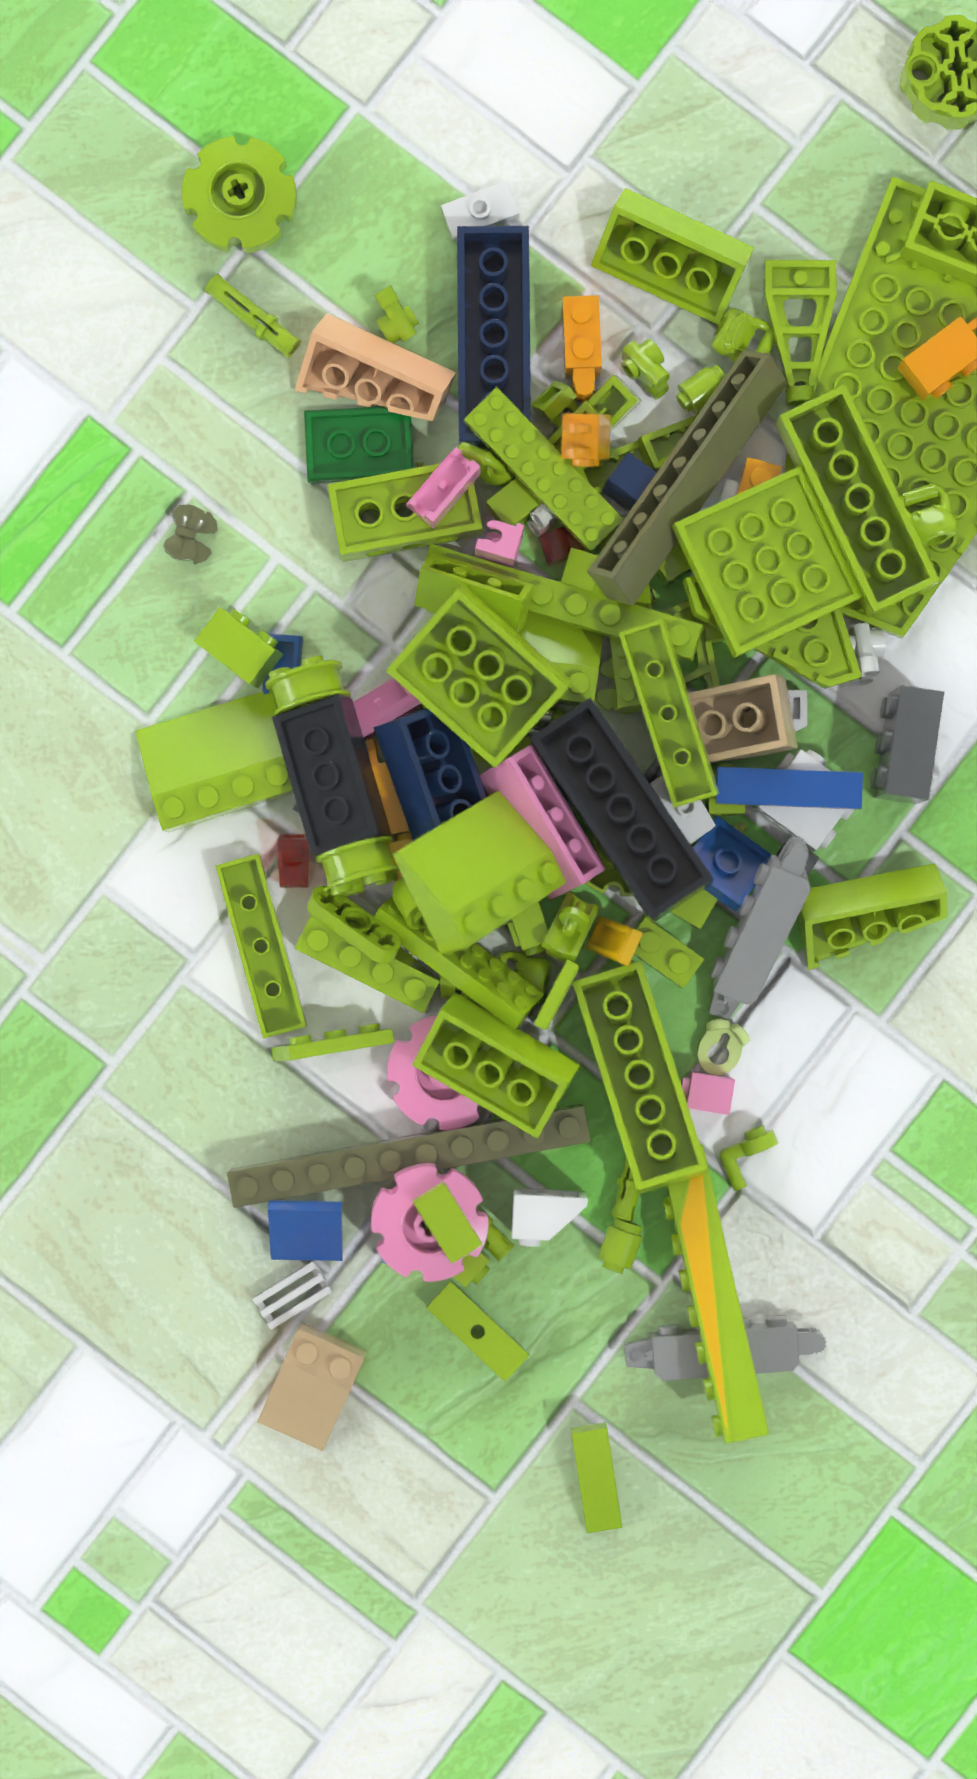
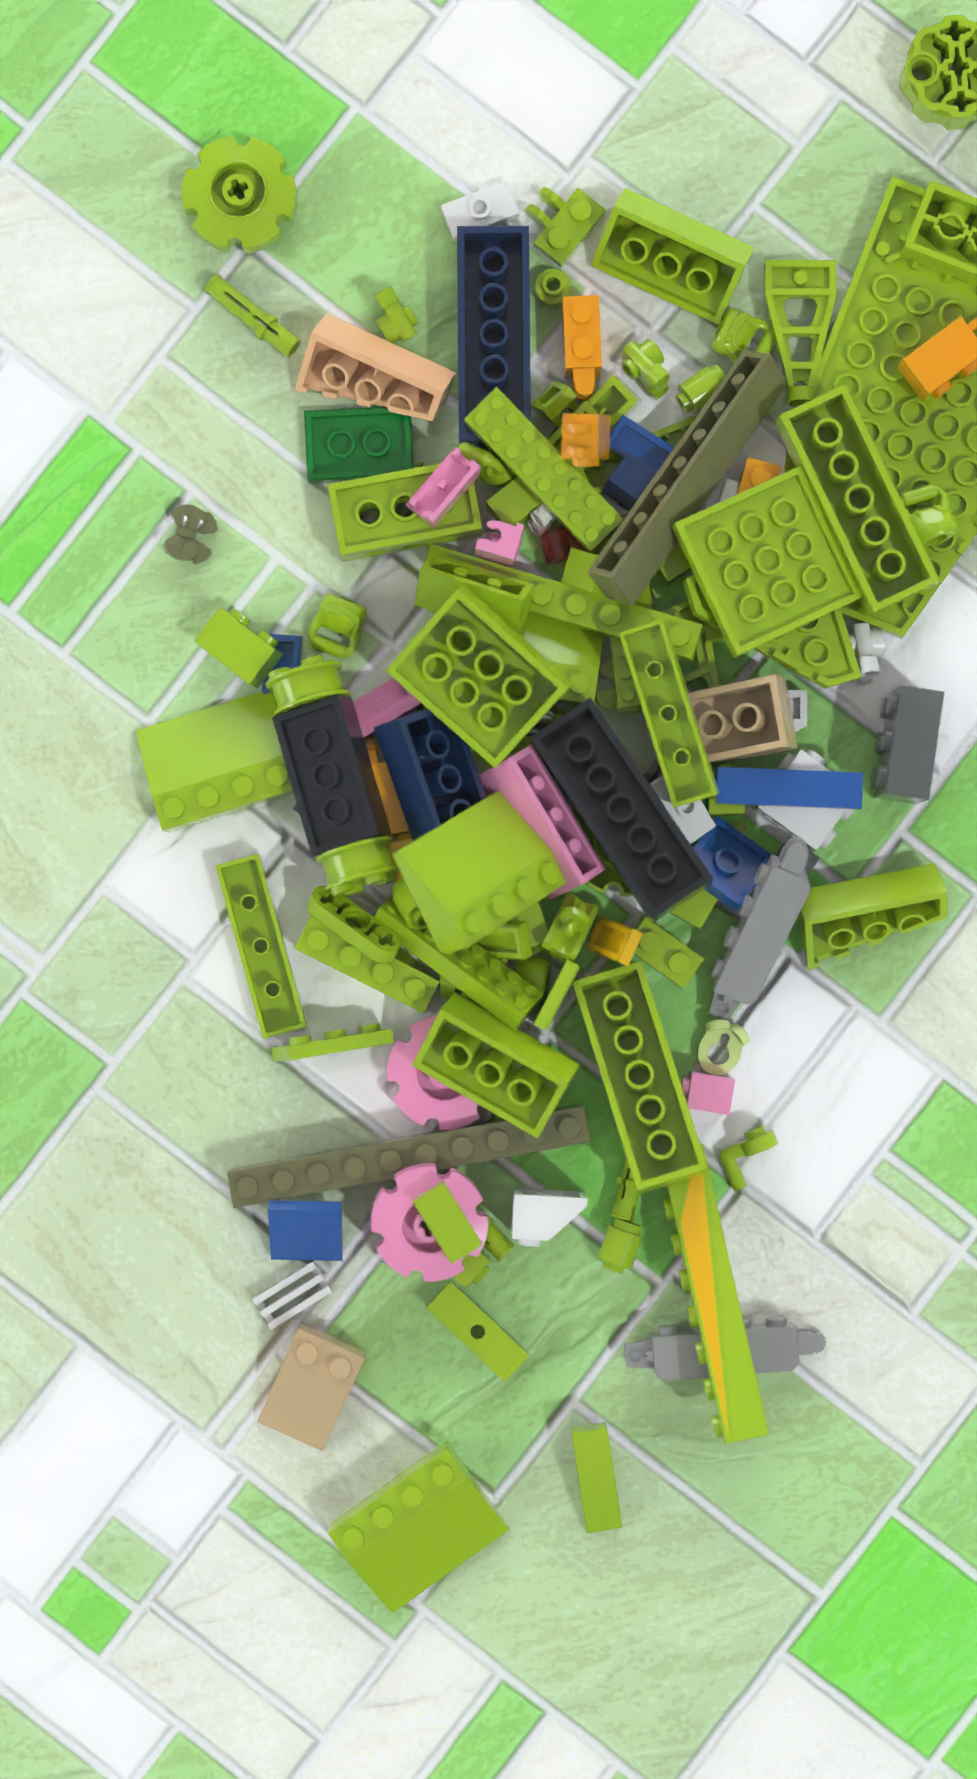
(294, 861): clear red leg -> none
(341, 617): none -> lime piece
(417, 1527): none -> lime slope
(508, 941): none -> lime tile
(552, 297): none -> lime plate
(568, 227): none -> lime hinge
(638, 441): none -> blue tile

